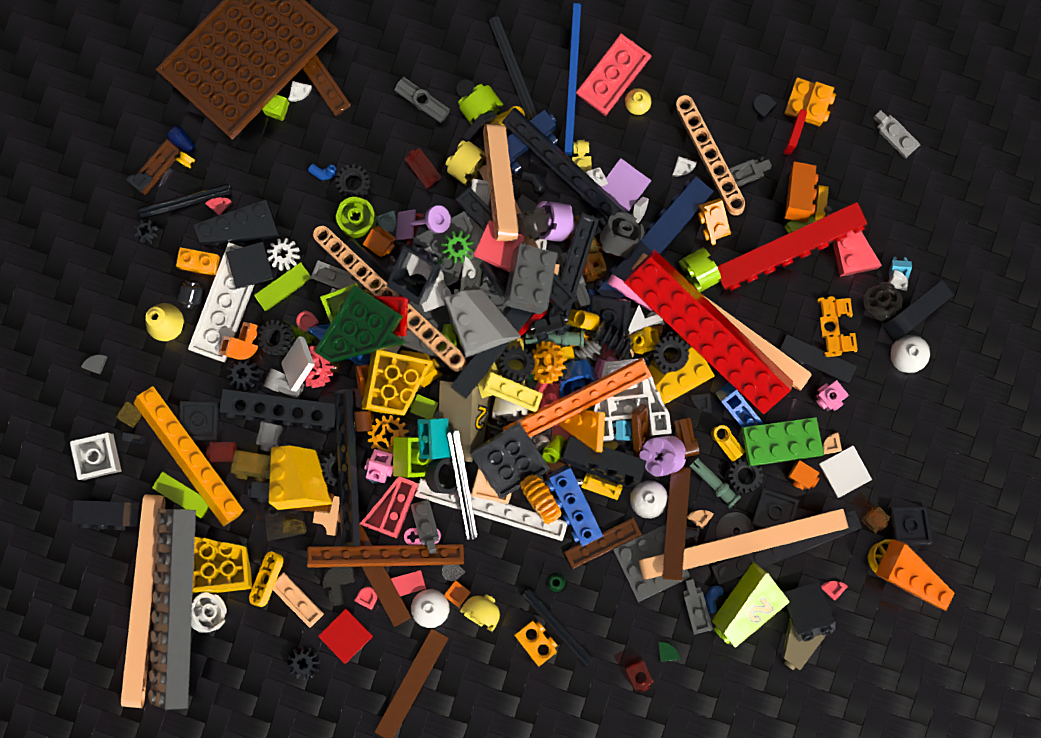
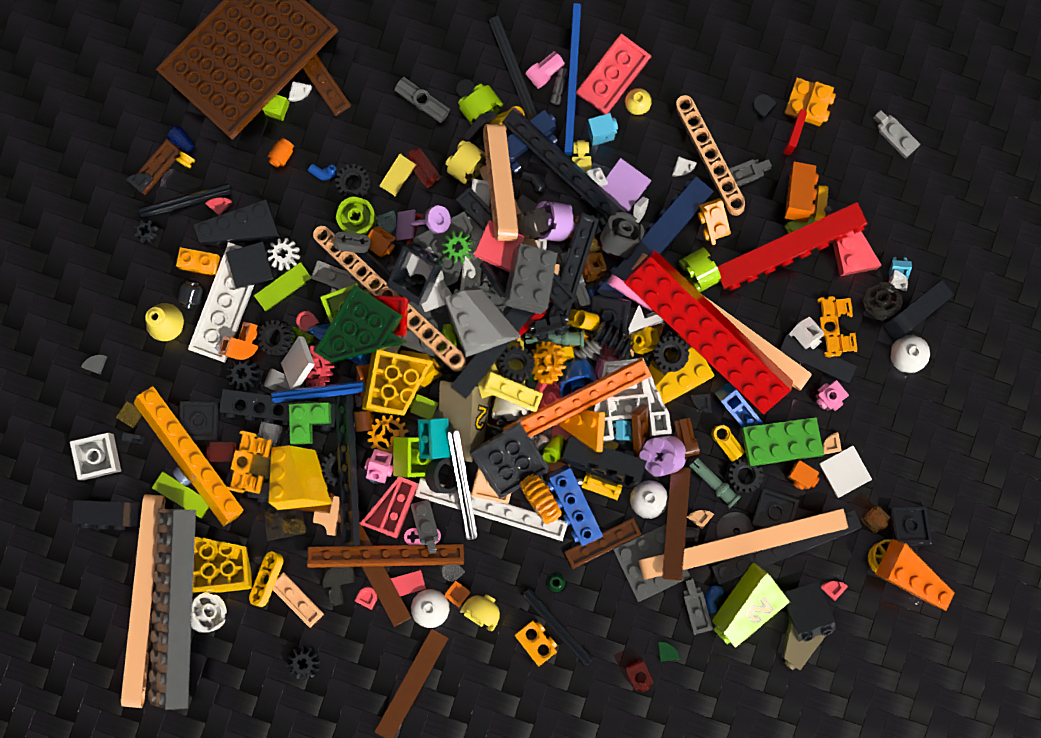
(181, 477): none -> sand blue tile
(240, 478): none -> light orange piece
(280, 152): none -> orange brick
(302, 418): none -> bright green brick
(318, 392): none -> blue axle
(345, 636): red tile -> none
(351, 242): none -> dark grey beam
(397, 175): none -> light yellow tile
(541, 72): none -> bright pink piece
(559, 86): none -> dark grey axle
(602, 129): none -> medium azure brick
(807, 333): none -> white brick

